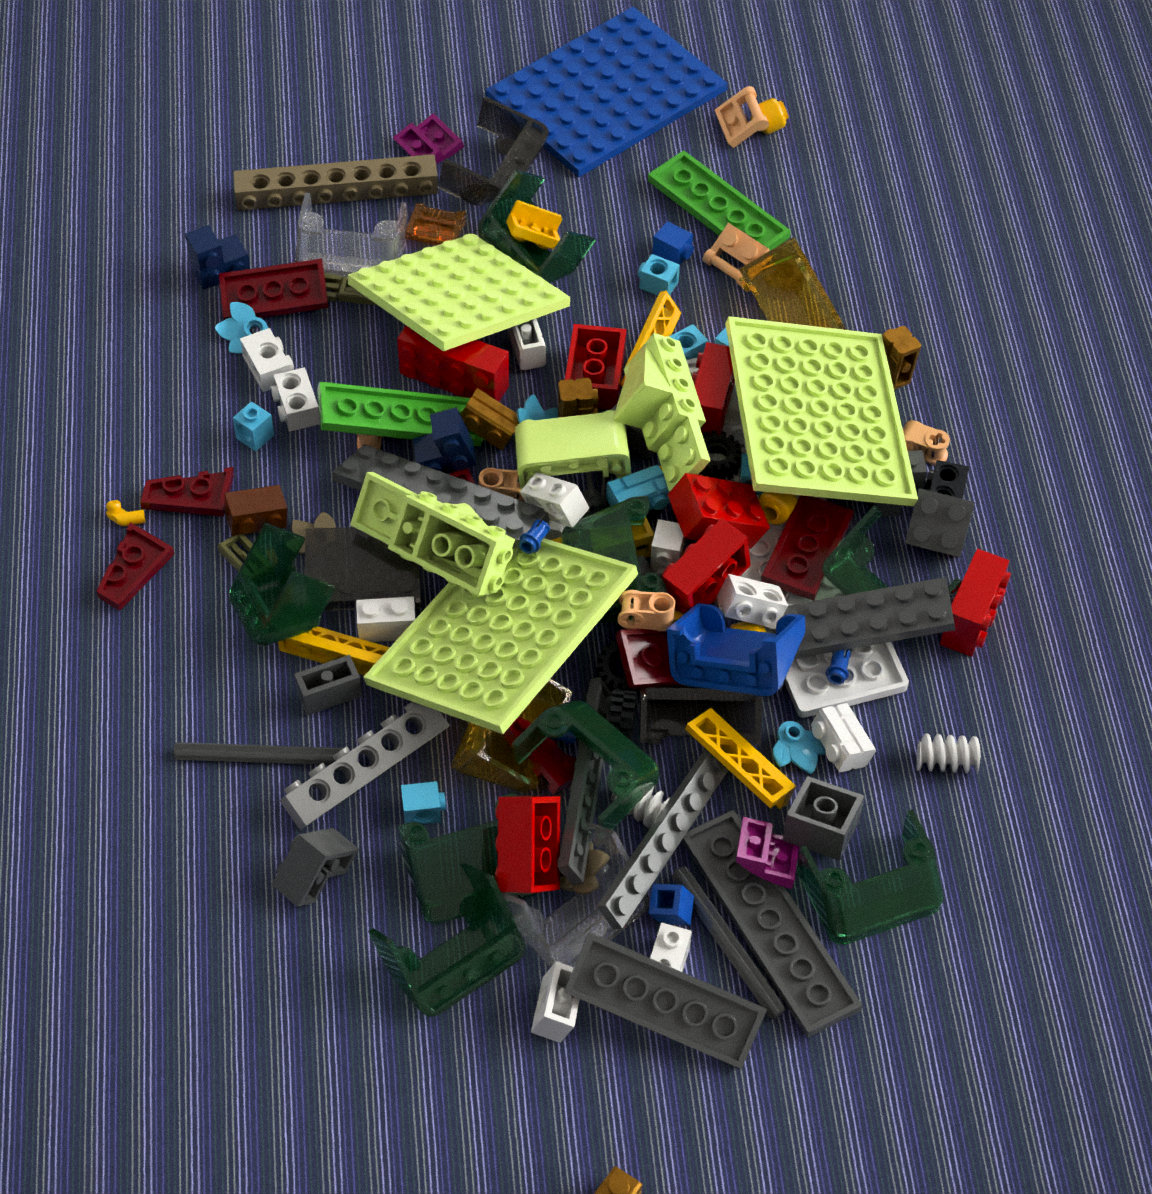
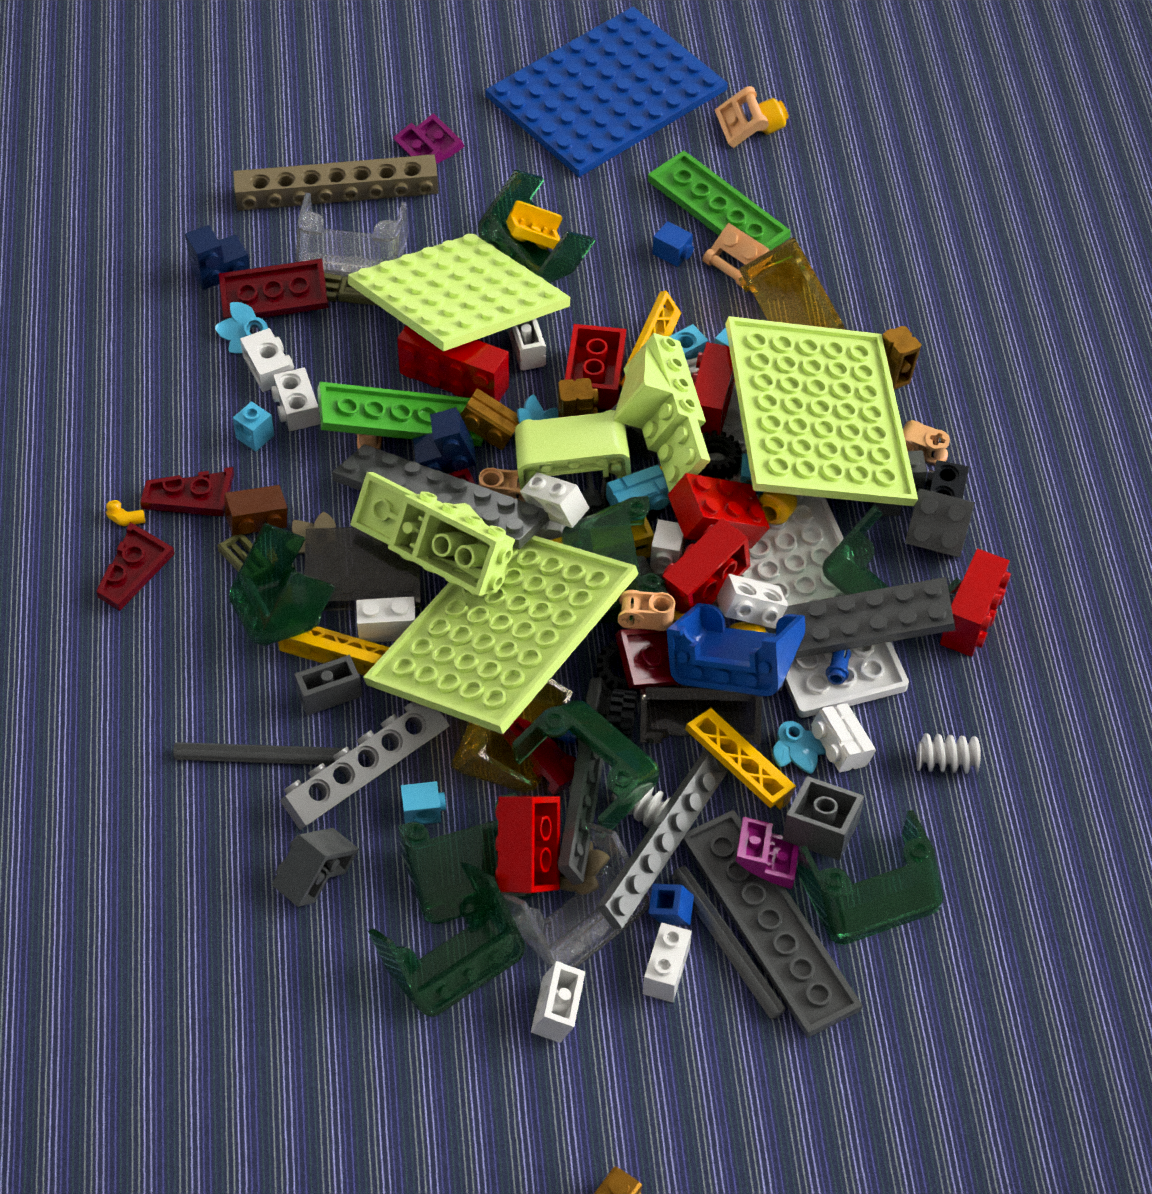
(434, 225): clear orange plate -> none
(518, 139): clear smoke windscreen -> none
(531, 540): blue pin -> none
(658, 275): medium azure brick -> none
(665, 1000): dark grey plate -> none
(804, 545): dark red plate -> none

